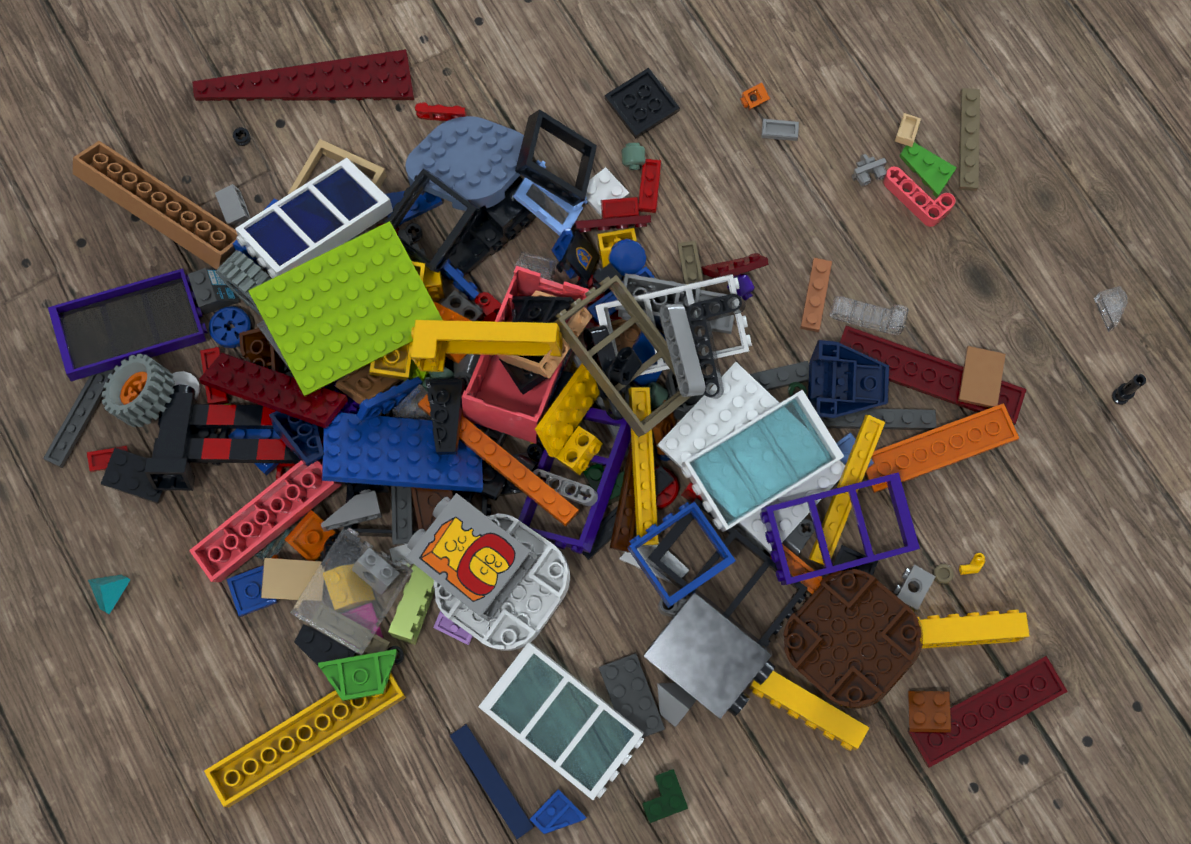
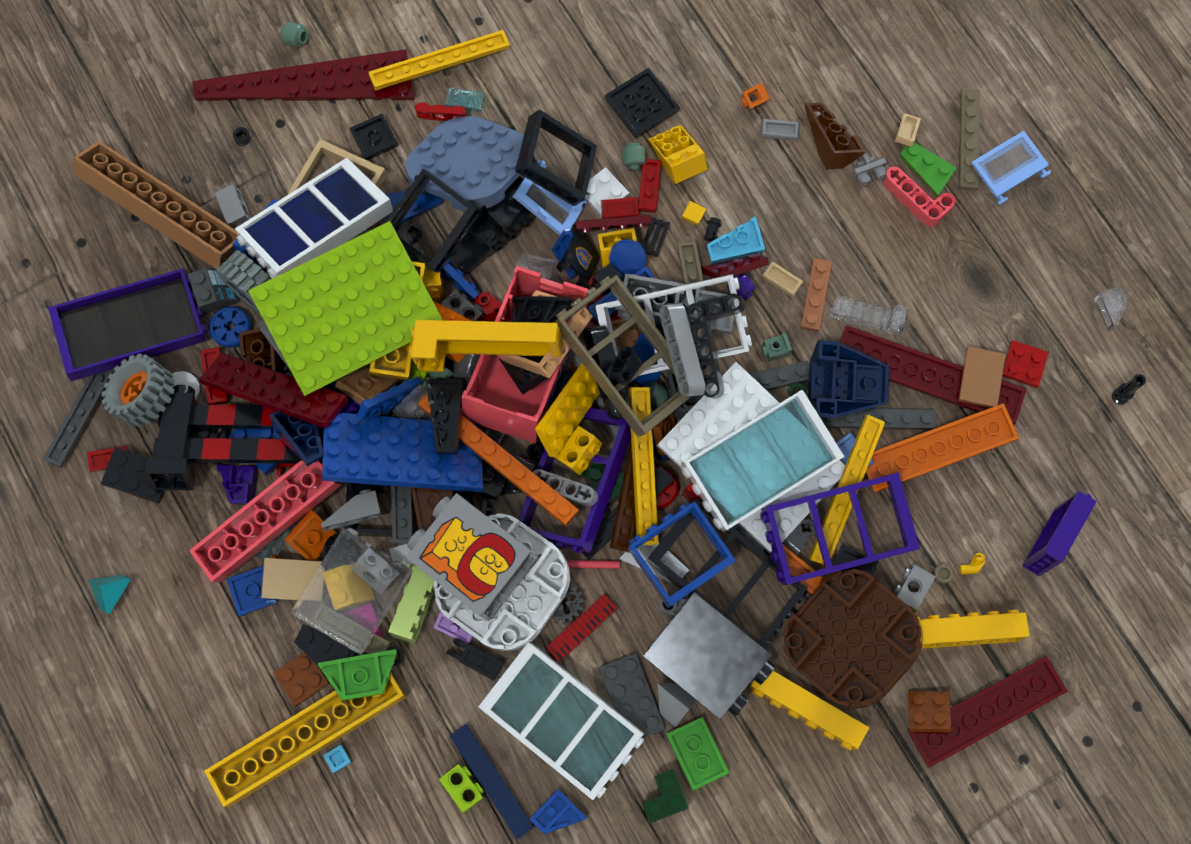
(239, 483): none -> dark purple slope
(294, 34): none -> sand green head
(301, 679): none -> dark orange plate
(337, 759): none -> medium azure plate
(374, 136): none -> black plate
(439, 60): none -> yellow plate
(457, 791): none -> lime brick
(465, 98): none -> clear light blue plate
(477, 660): none -> black hinge
(572, 605): none -> dark grey gear
(581, 628): none -> red tile
(593, 564): none -> coral bar
(659, 223): none -> black tile
(679, 154): none -> yellow slope
(693, 213): none -> yellow tile
(697, 753): none -> bright green plate
(712, 229): none -> black pin
(738, 243): none -> medium azure wing
(776, 353): none -> sand green brick
(782, 279): none -> tan tile
(832, 141): none -> reddish brown wedge
(1010, 165): none -> piece
(1024, 363): none -> red plate
(1059, 533): none -> dark purple window

